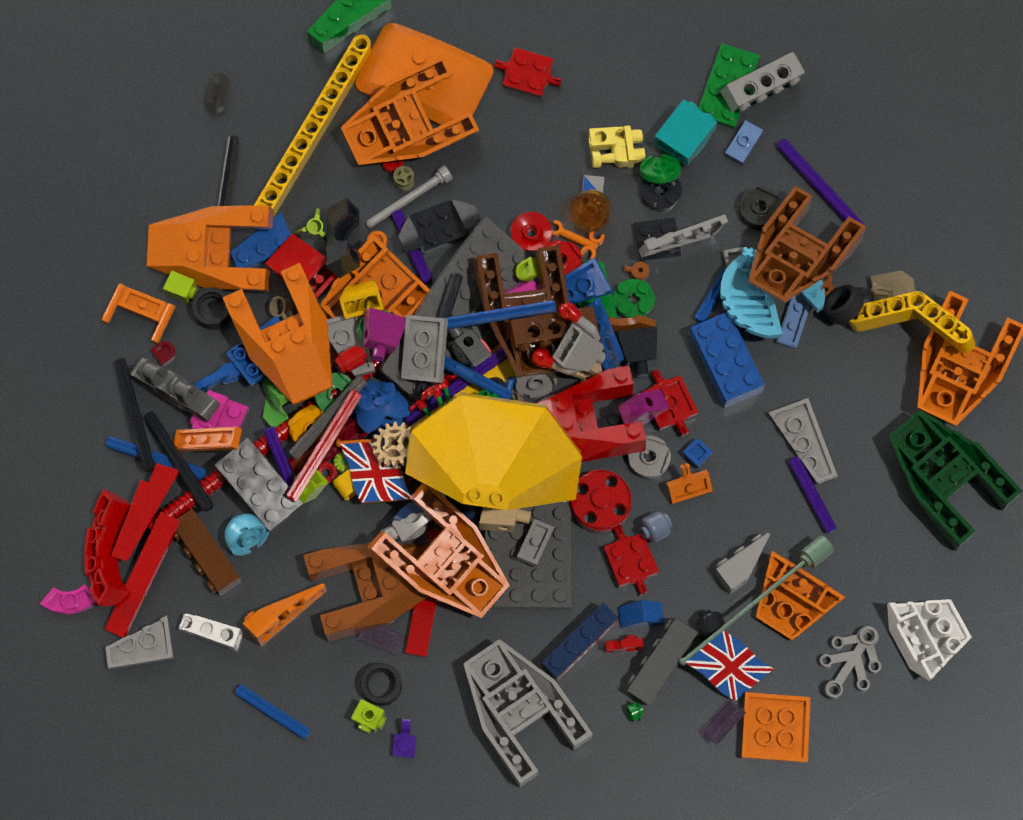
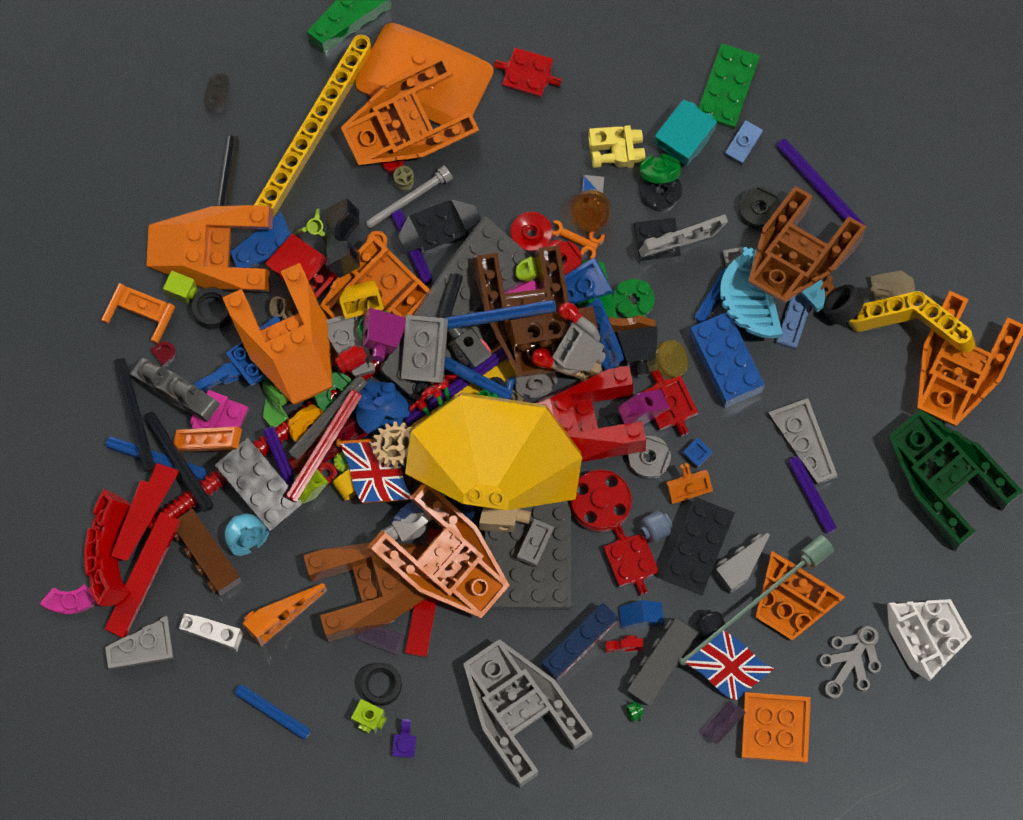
(635, 268): dark orange piece -> none
(672, 358): none -> clear yellow piece
(698, 546): none -> black brick
(786, 65): light grey brick -> none

